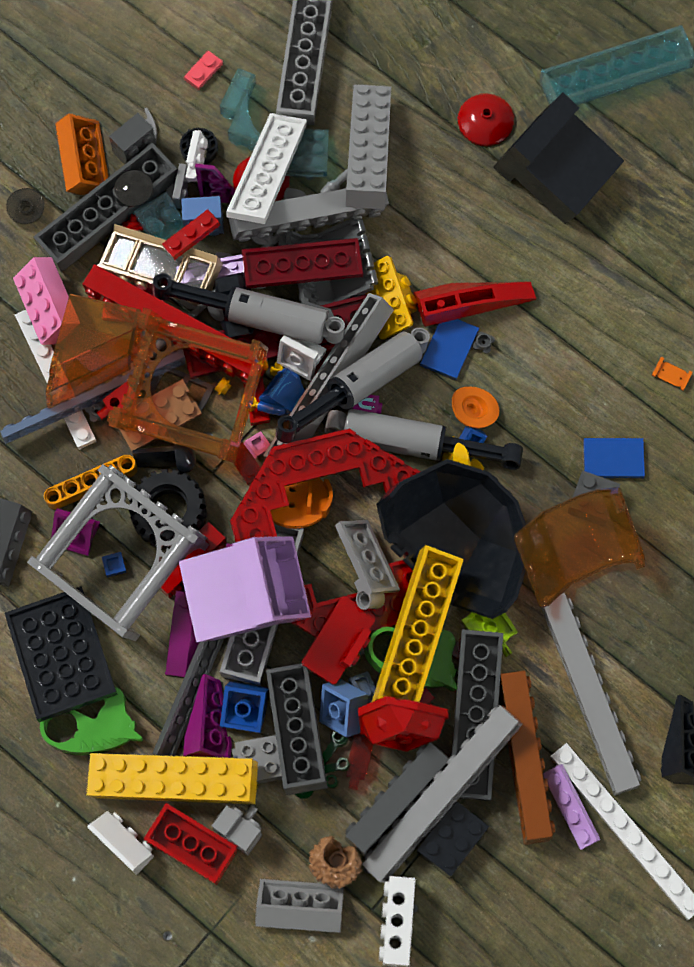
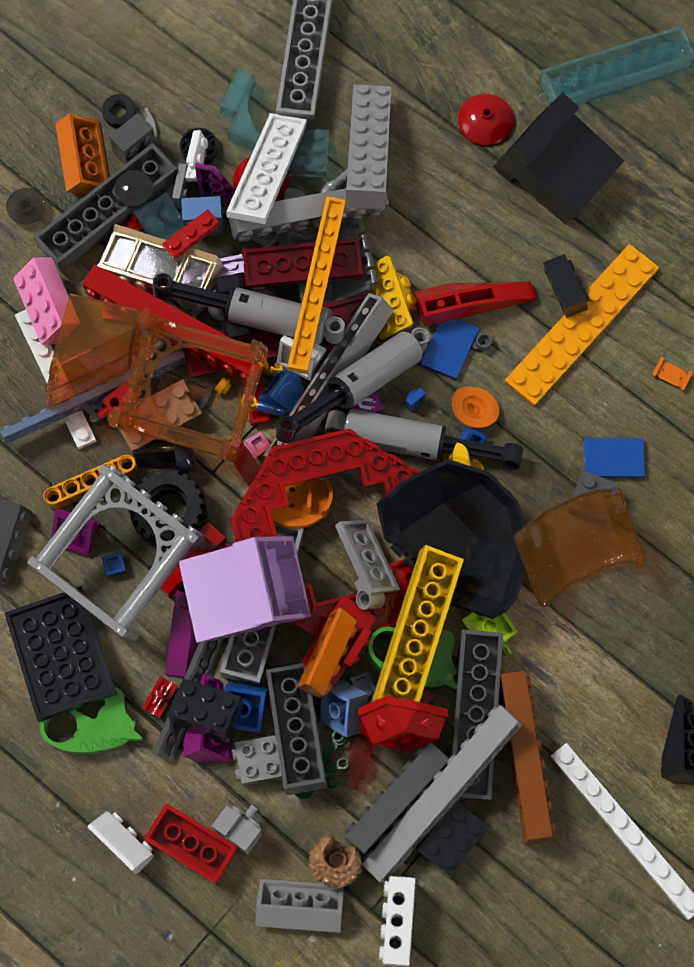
(112, 101): none -> black tyre
(160, 697): none -> red hips
(172, 778): yellow brick -> none
(203, 70): coral plate -> none
(205, 710): none -> black brick
(316, 285): none -> light orange plate
(327, 653): none -> orange slope
(414, 398): none -> blue plate
(566, 285): none -> black brick
(571, 807): lavender plate -> none
(576, 333): none -> light orange plate
(590, 696): light grey brick -> none

